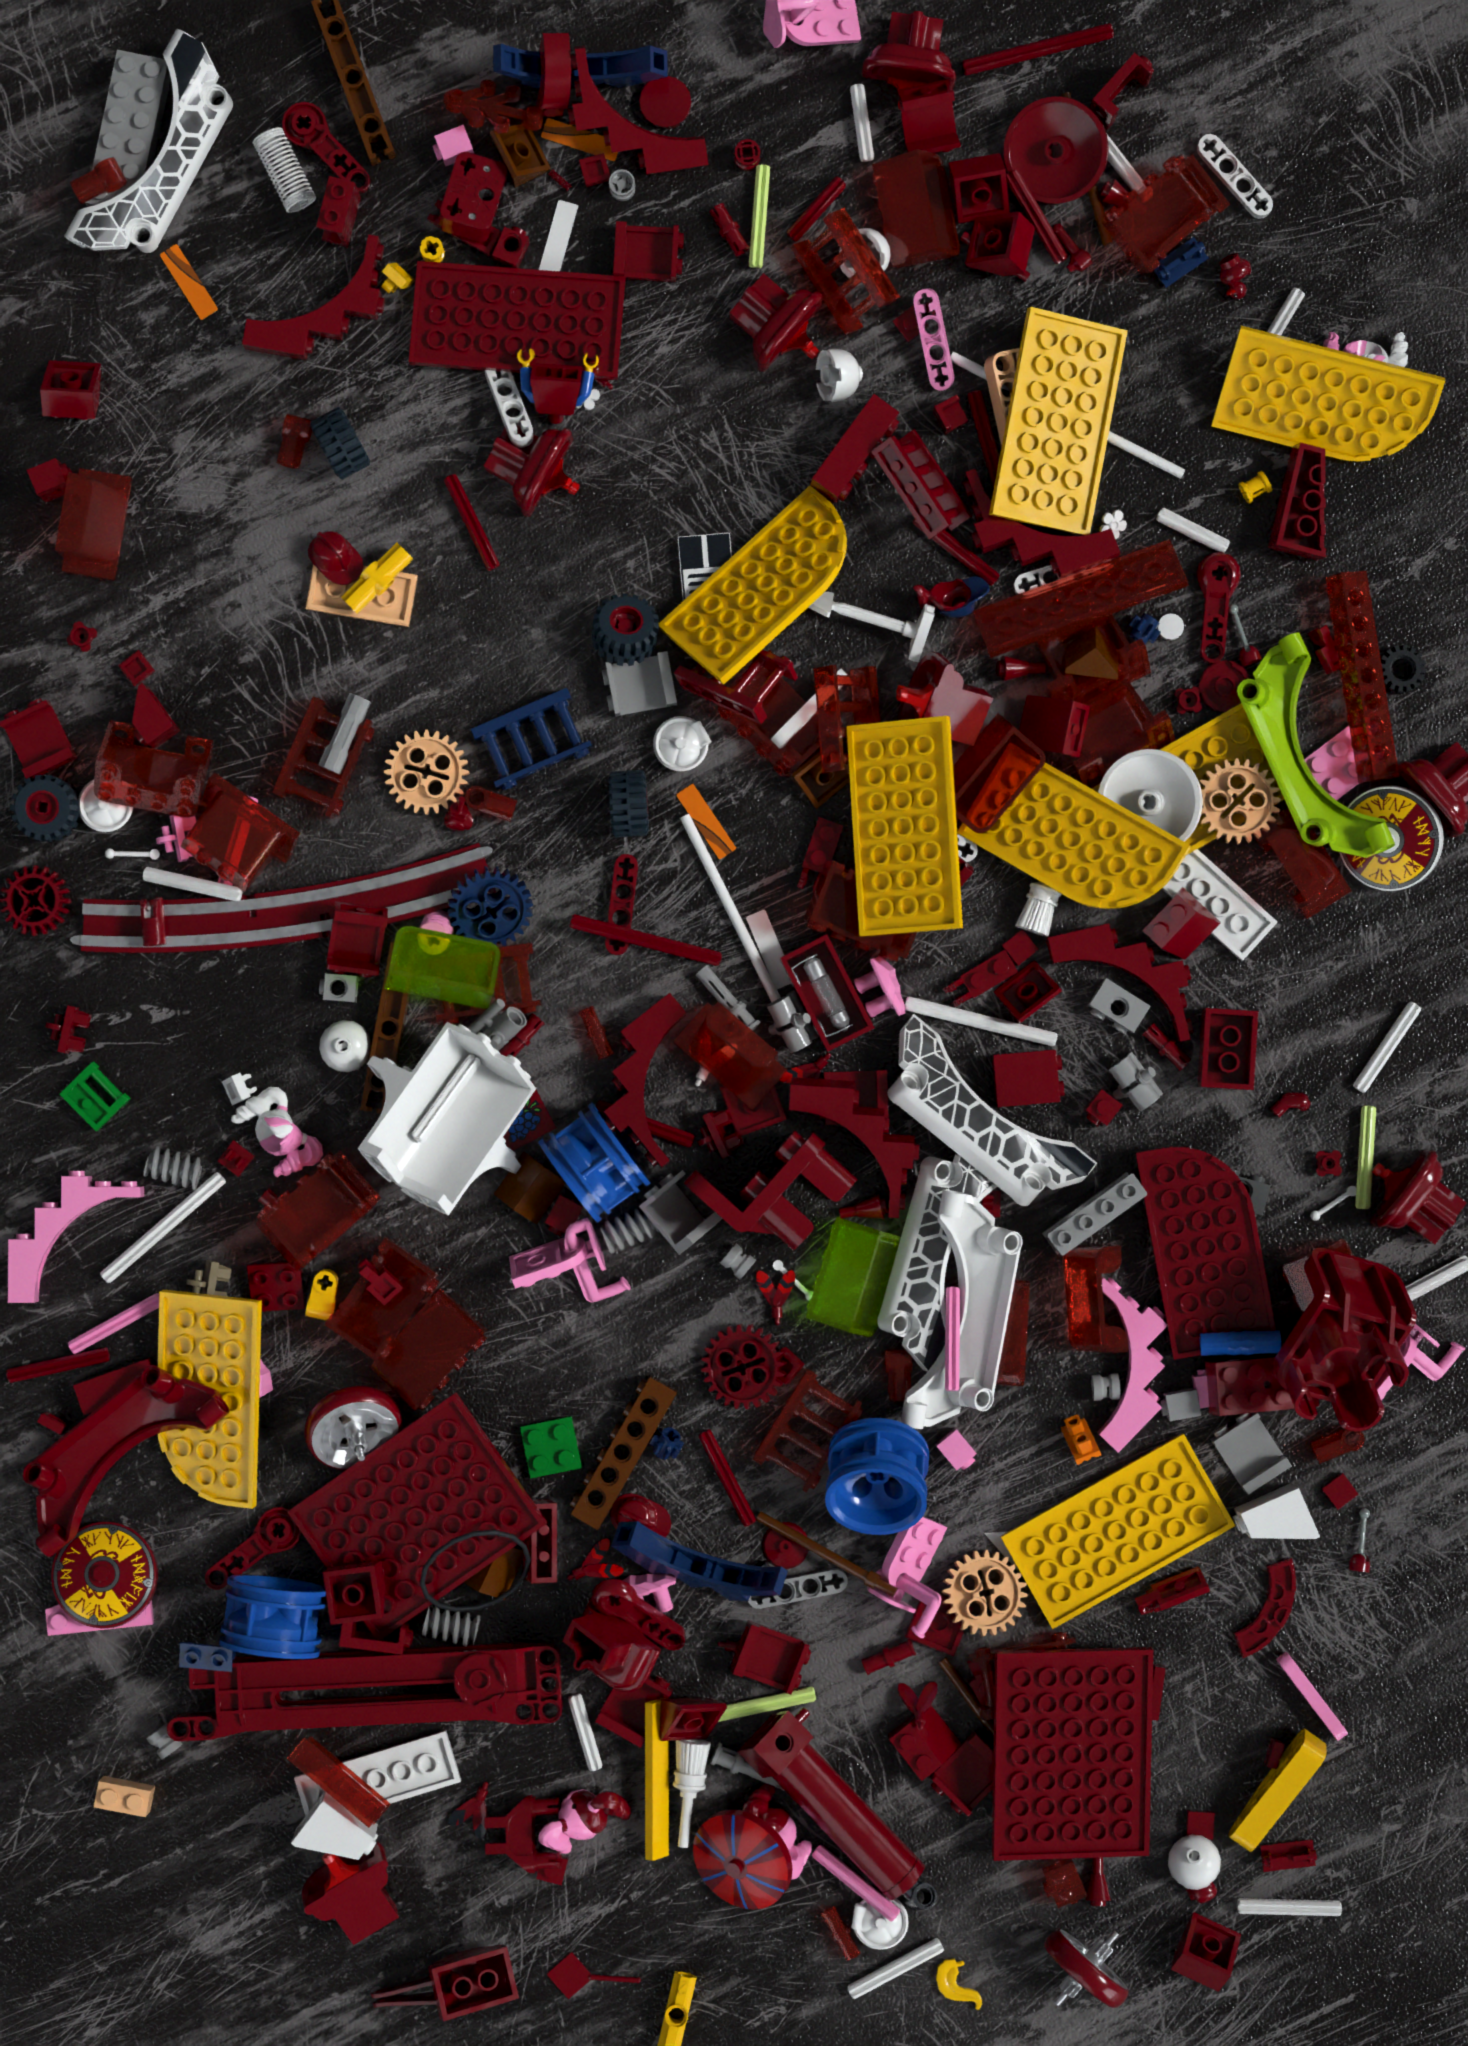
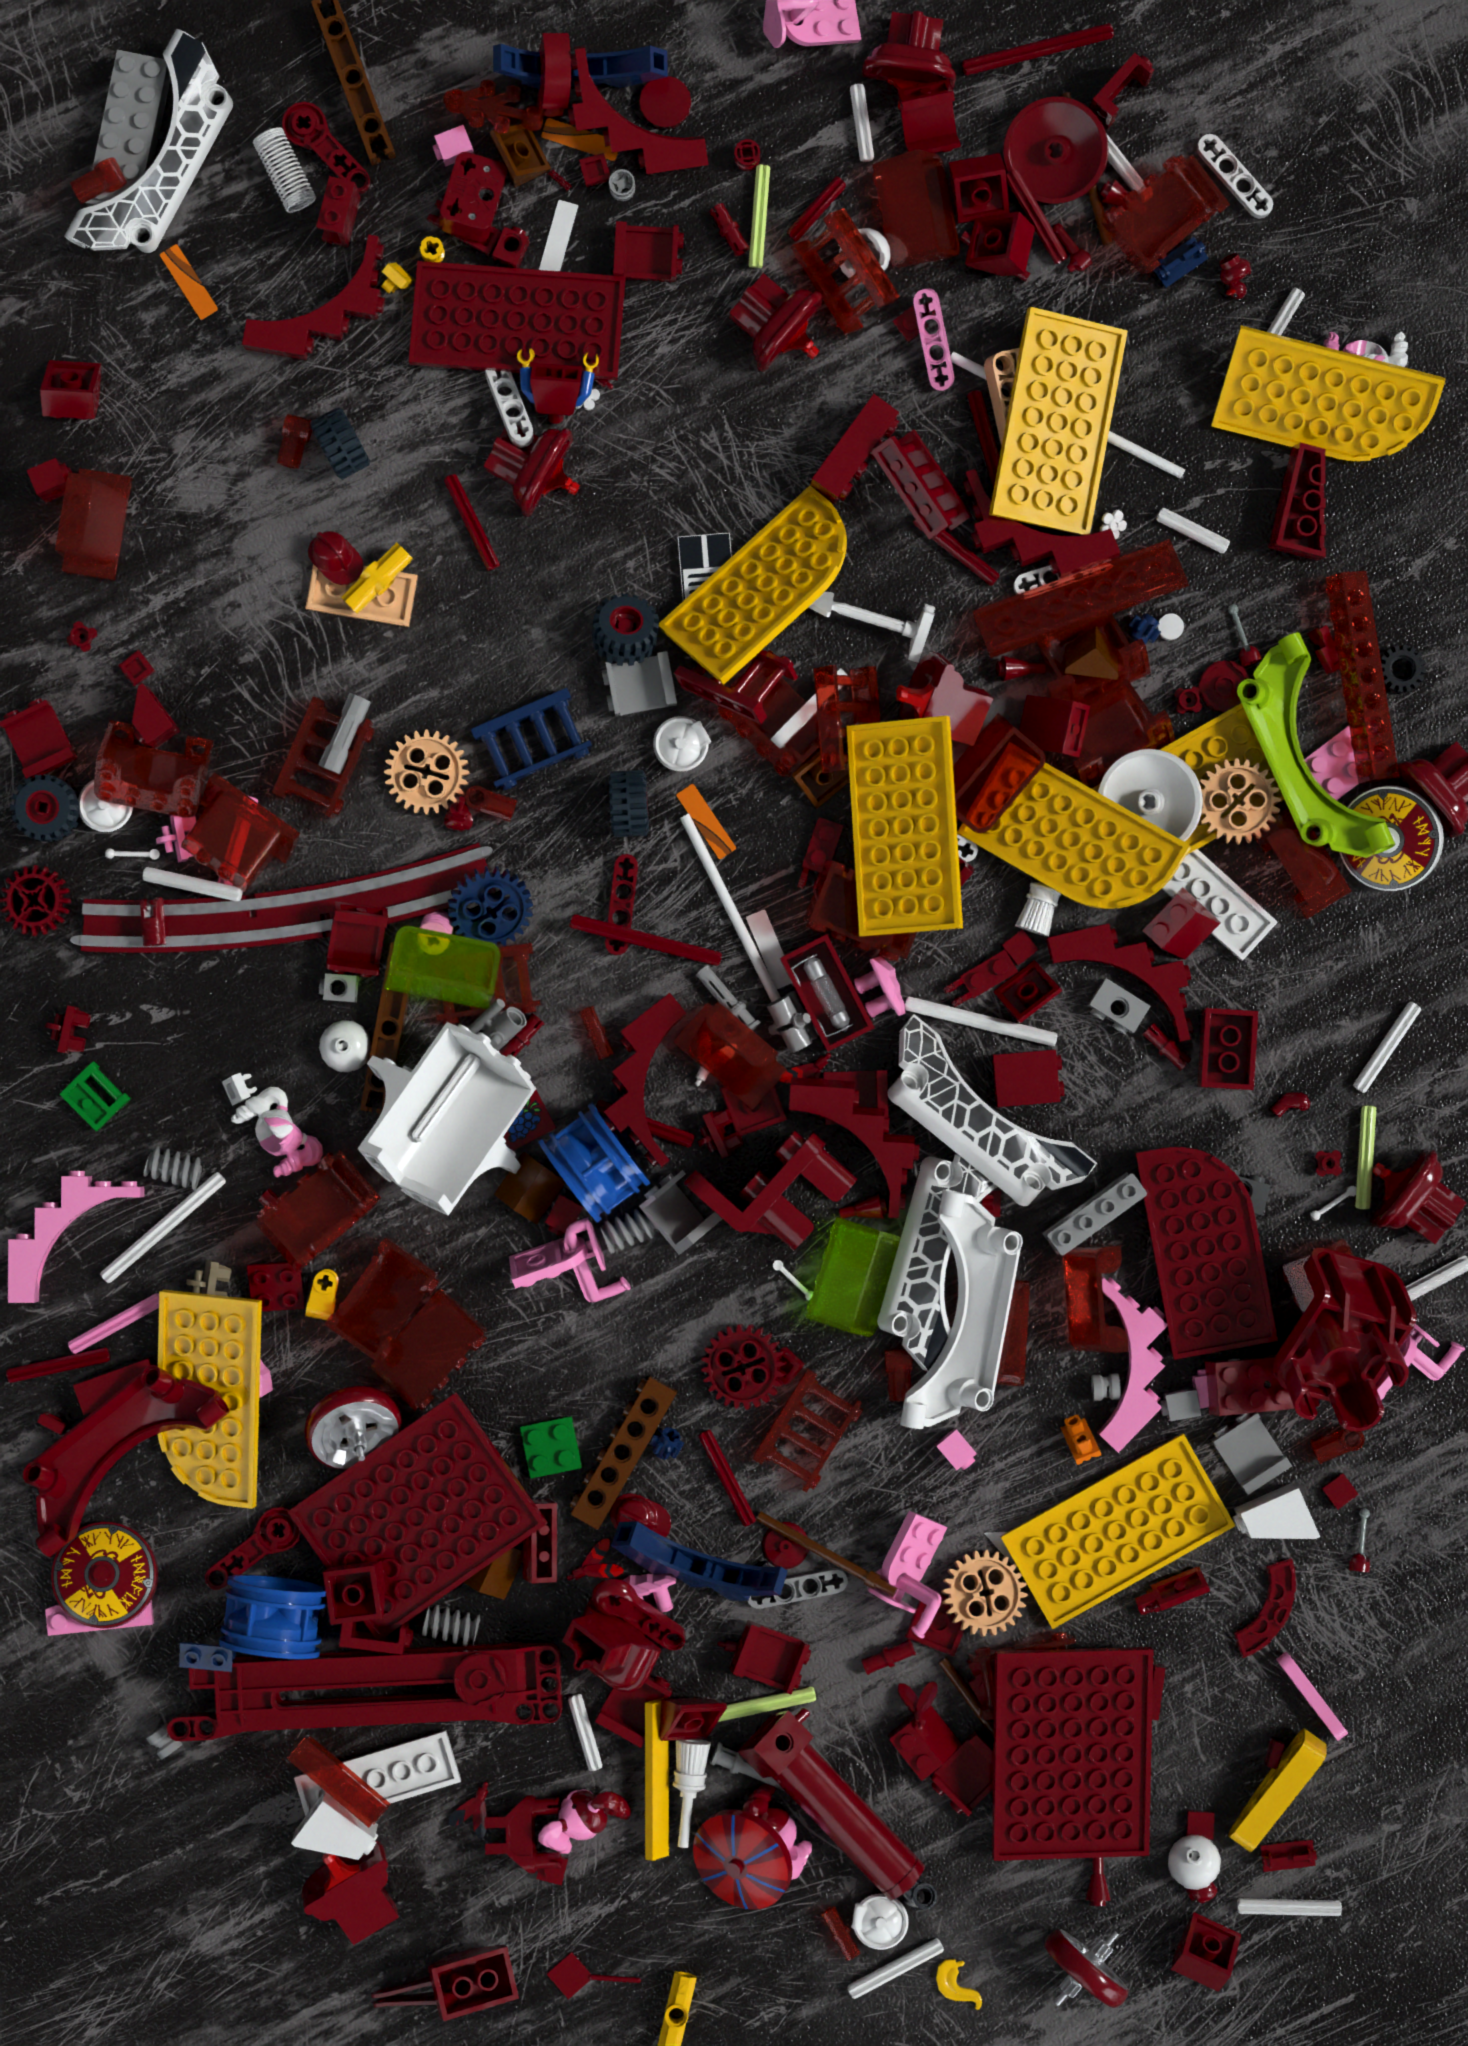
(124, 1796): light nougat brick -> none
(236, 1158): dark red tile -> none
(381, 1284): dark red plate -> none
(461, 1538): black piece -> none
(738, 1261): light grey wheel -> none
(774, 1296): piece -> none
(838, 374): white cylinder -> none
(856, 1883): bright pink axle -> none
(878, 1451): blue wheel -> none
(950, 414): dark red panel -> none
(952, 1338): bright pink axle -> none
(955, 597): dark red hair -> none
(1063, 1882): clear red head -> none
(1102, 1108): dark red brick -> none
(1135, 1082): light grey pin -> none
(1216, 598): dark red beam -> none
(1240, 1343): blue axle -> none
(1255, 487): yellow bush -> none

